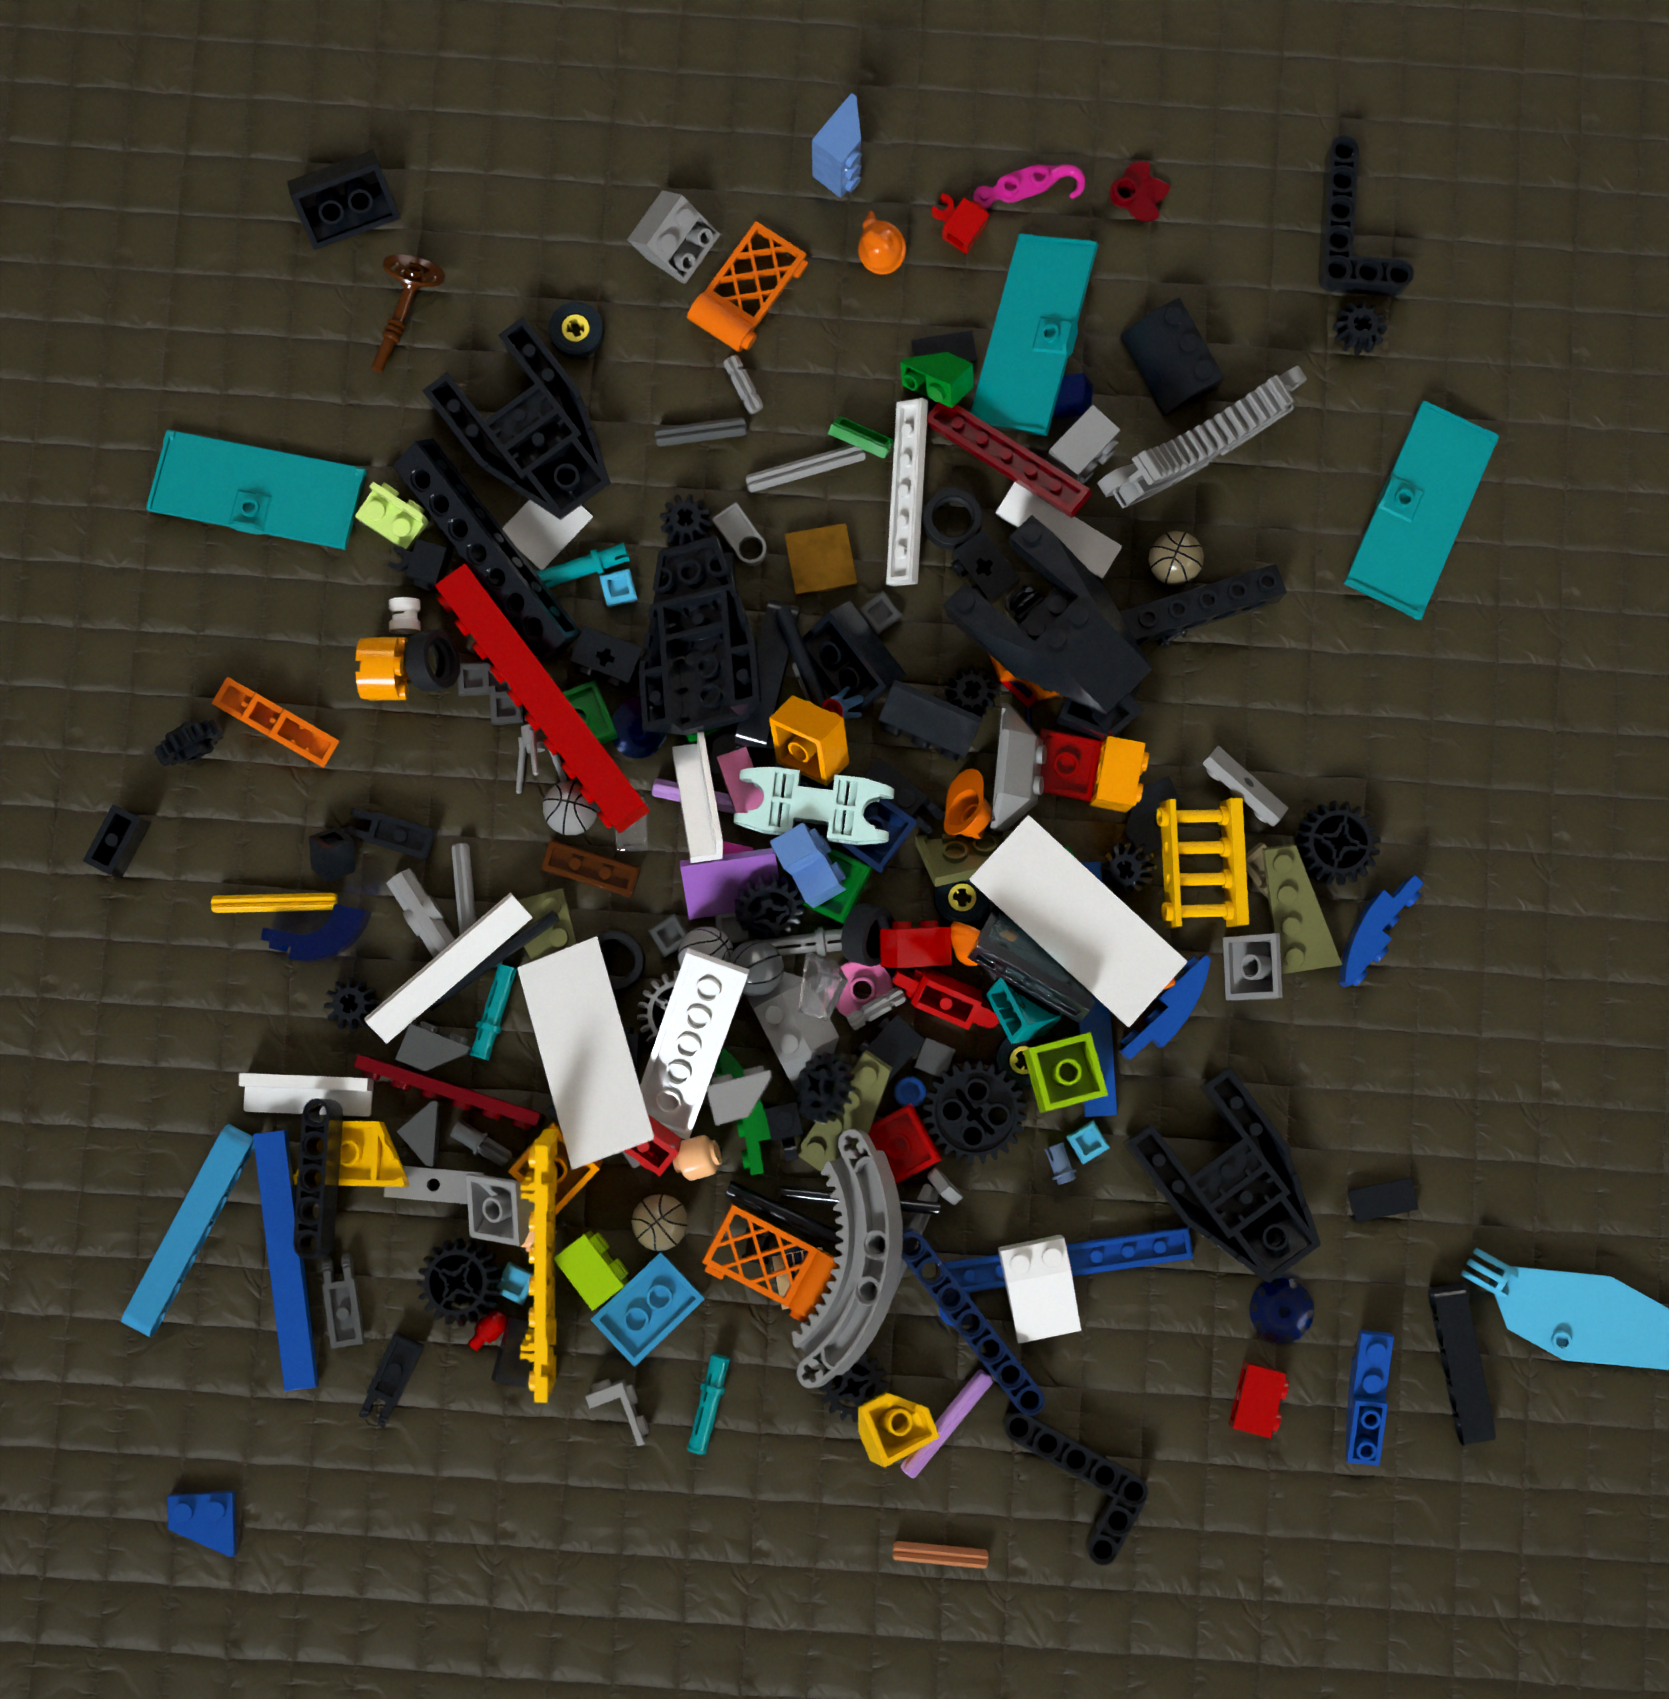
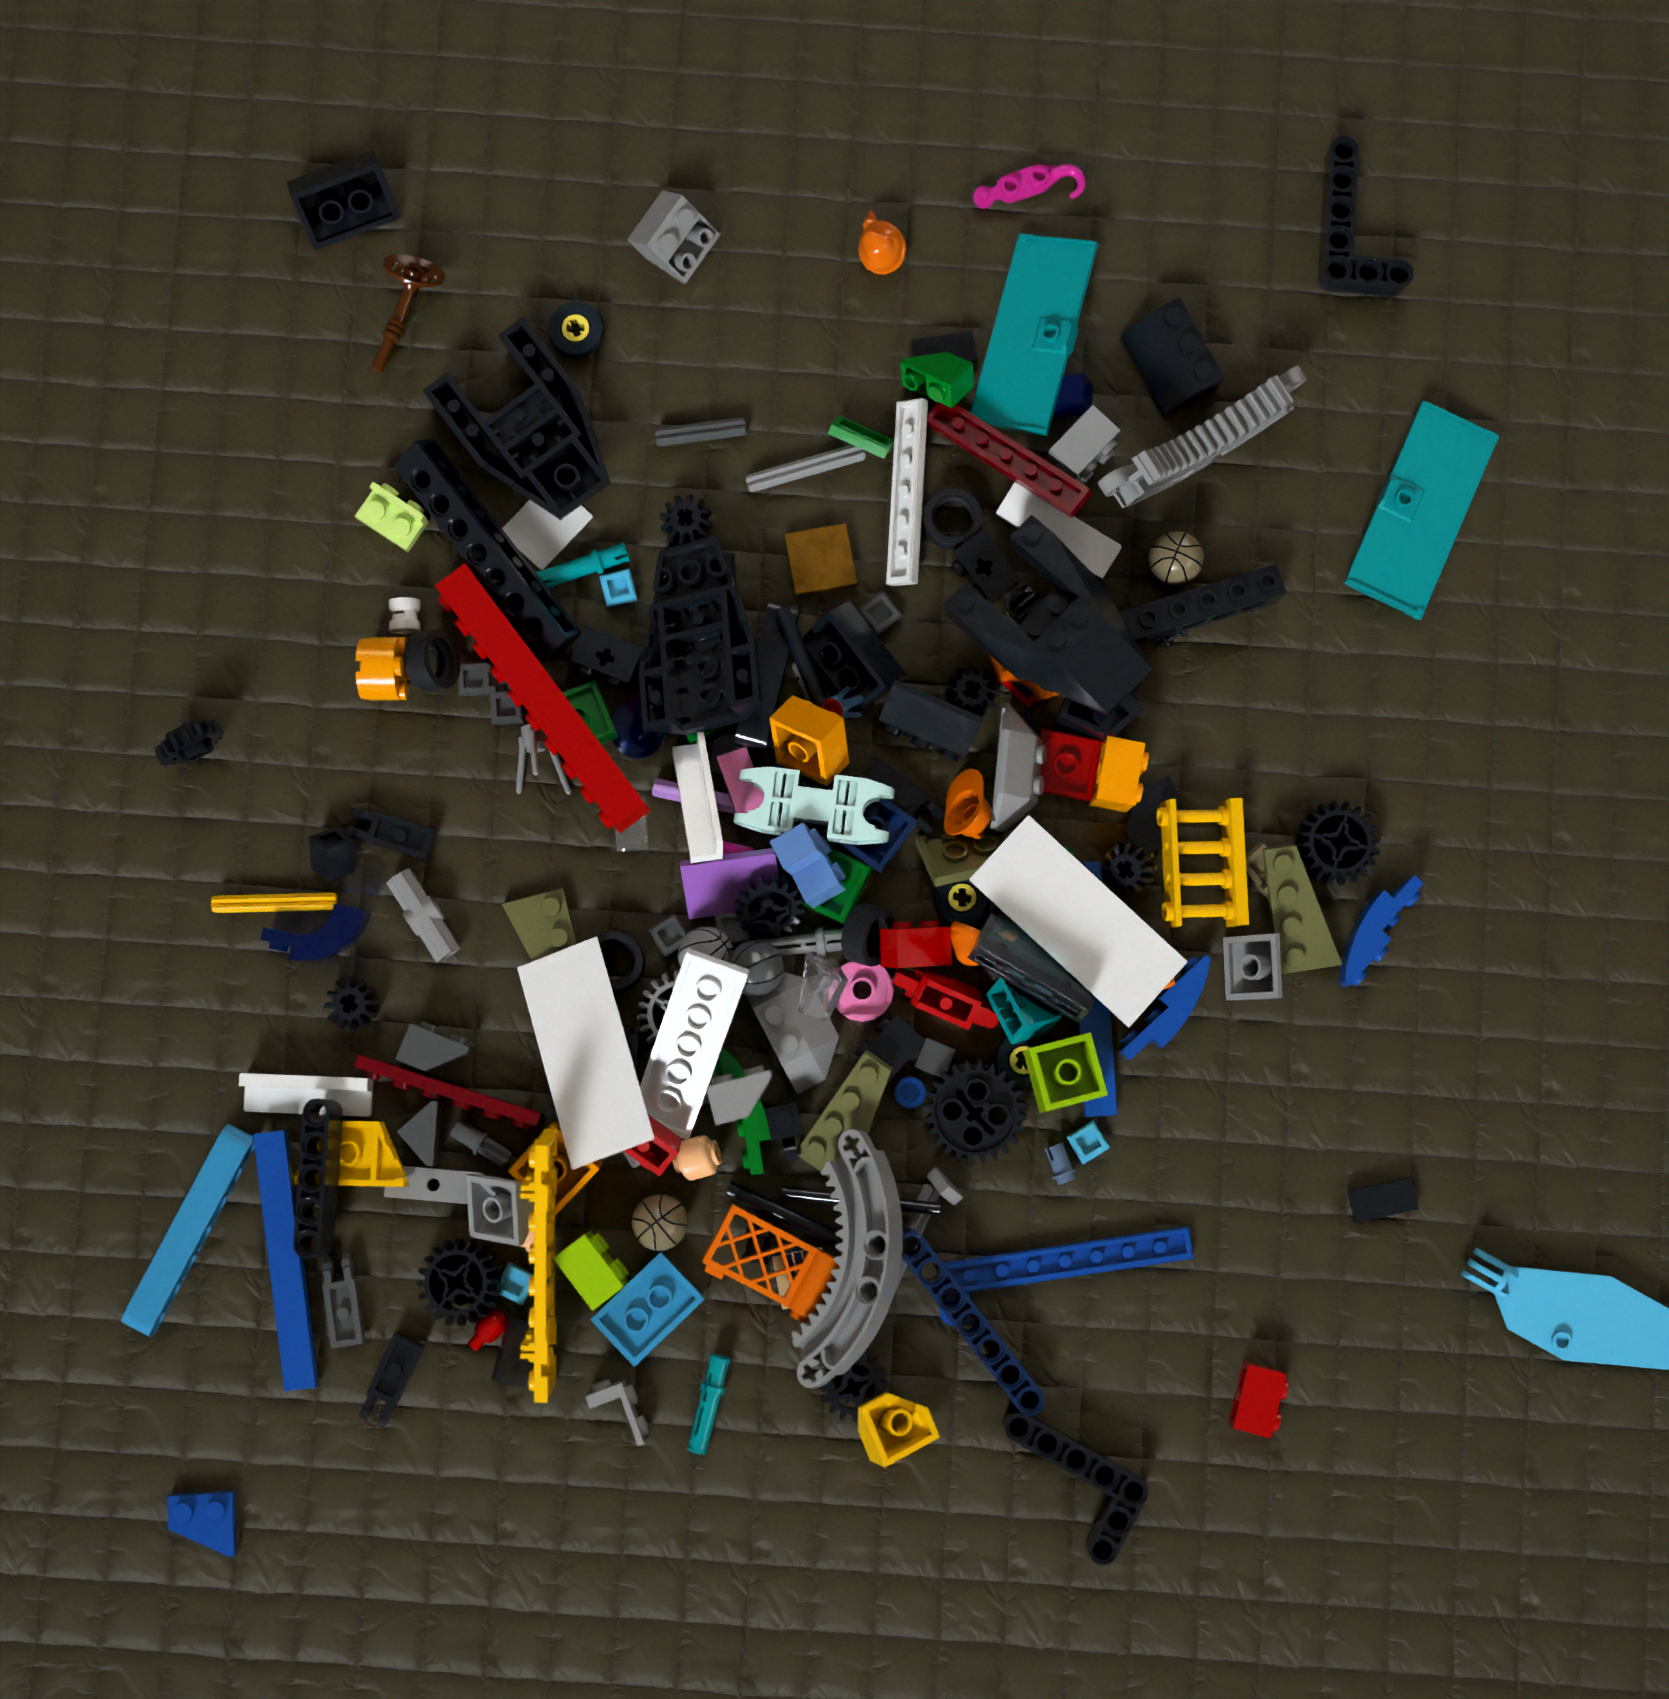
(117, 841): black brick -> none
(256, 489): teal door -> none
(275, 722): orange slope -> none
(424, 565): black brick -> none
(448, 968): white tile -> none
(463, 886): light grey axle -> none
(493, 1012): teal pin -> none
(500, 955): black piece -> none
(567, 809): light grey piece -> none
(590, 868): reddish brown tile -> none
(719, 314): orange piece -> none
(736, 529): light grey piece -> none
(743, 384): light grey axle -> none
(825, 1090): black gear -> none
(838, 150): medium blue slope -> none
(876, 1008): light grey axle -> none
(904, 1142): red tile -> none
(940, 1554): nougat axle -> none
(948, 1422): lavender axle -> none
(962, 224): red brick -> none
(1040, 1288): white slope -> none
(1143, 192): dark red plate -> none
(1244, 785): light grey tile -> none
(1246, 1195): black wedge -> none
(1266, 1305): clear blue dish -> none
(1349, 320): black gear -> none
(1367, 1397): blue slope -> none
(1461, 1364): black beam -> none

